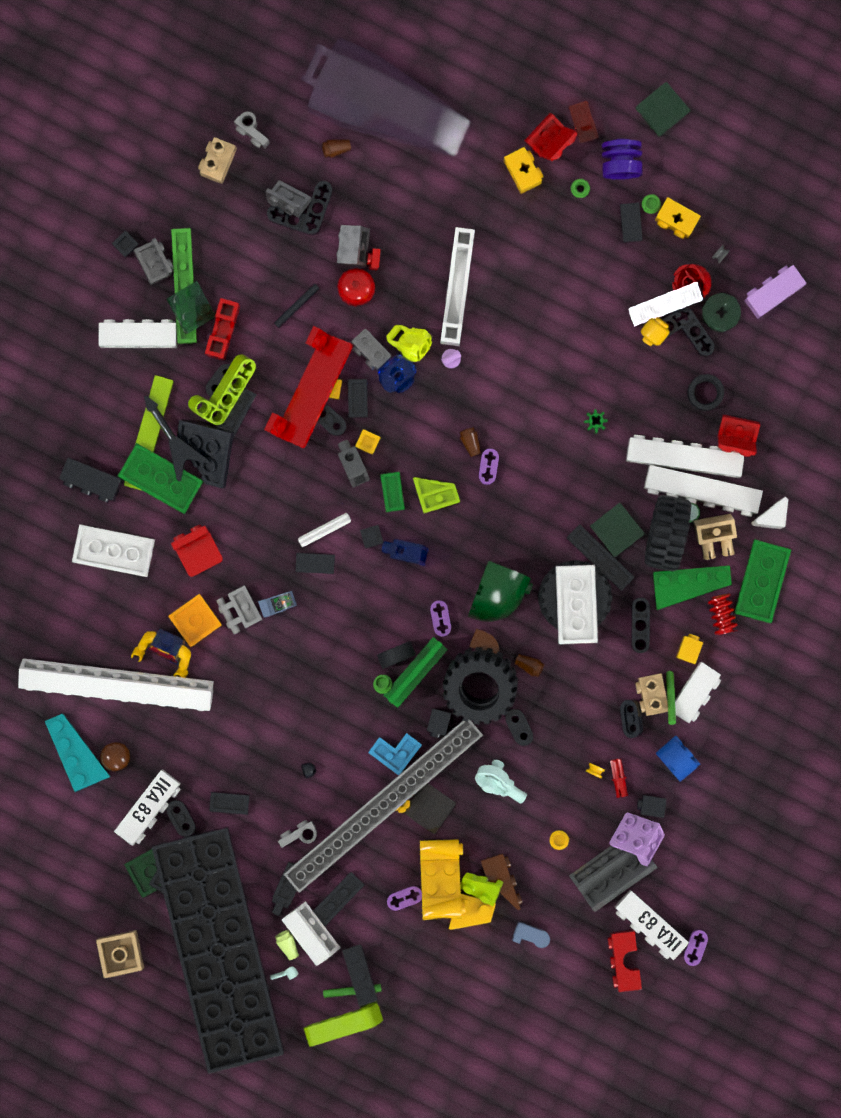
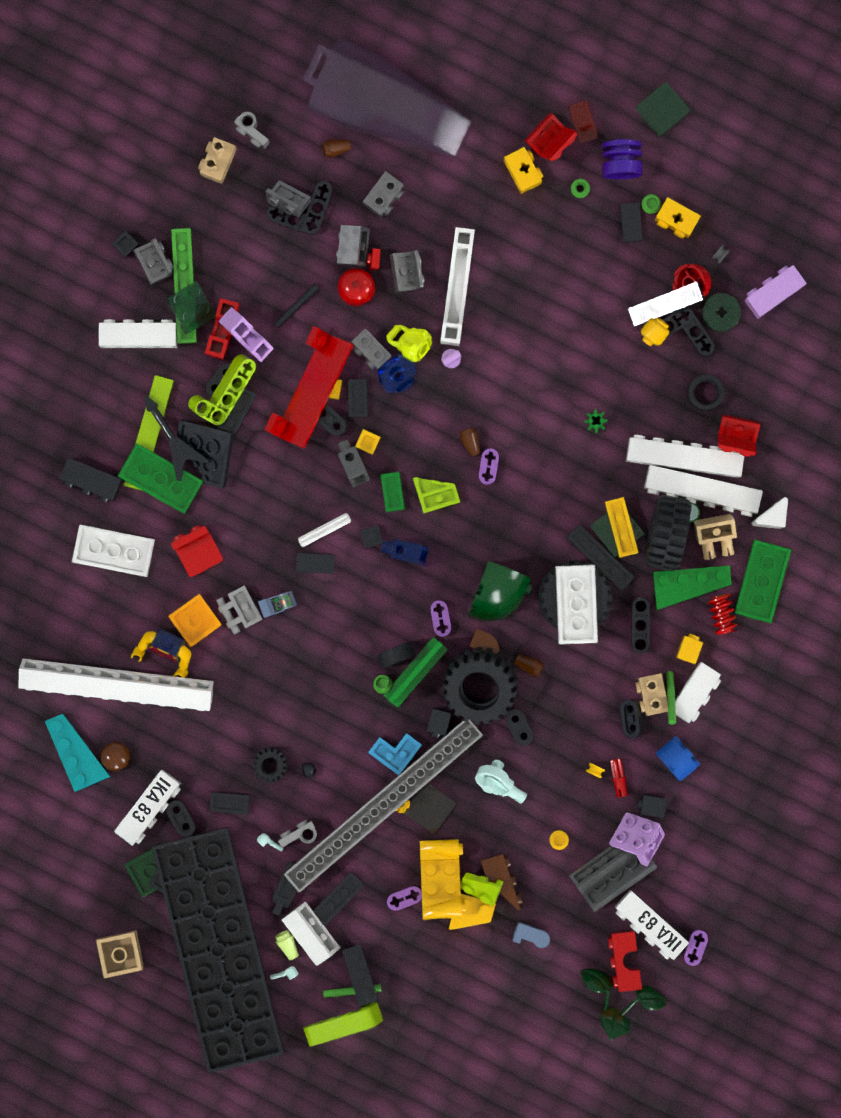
(245, 334): none -> lavender arch
(258, 765): none -> black tyre
(263, 839): none -> light aqua hand
(384, 194): none -> flat silver brick
(407, 271): none -> flat silver bracket
(611, 1019): none -> dark green plant
(621, 527): none -> yellow plate

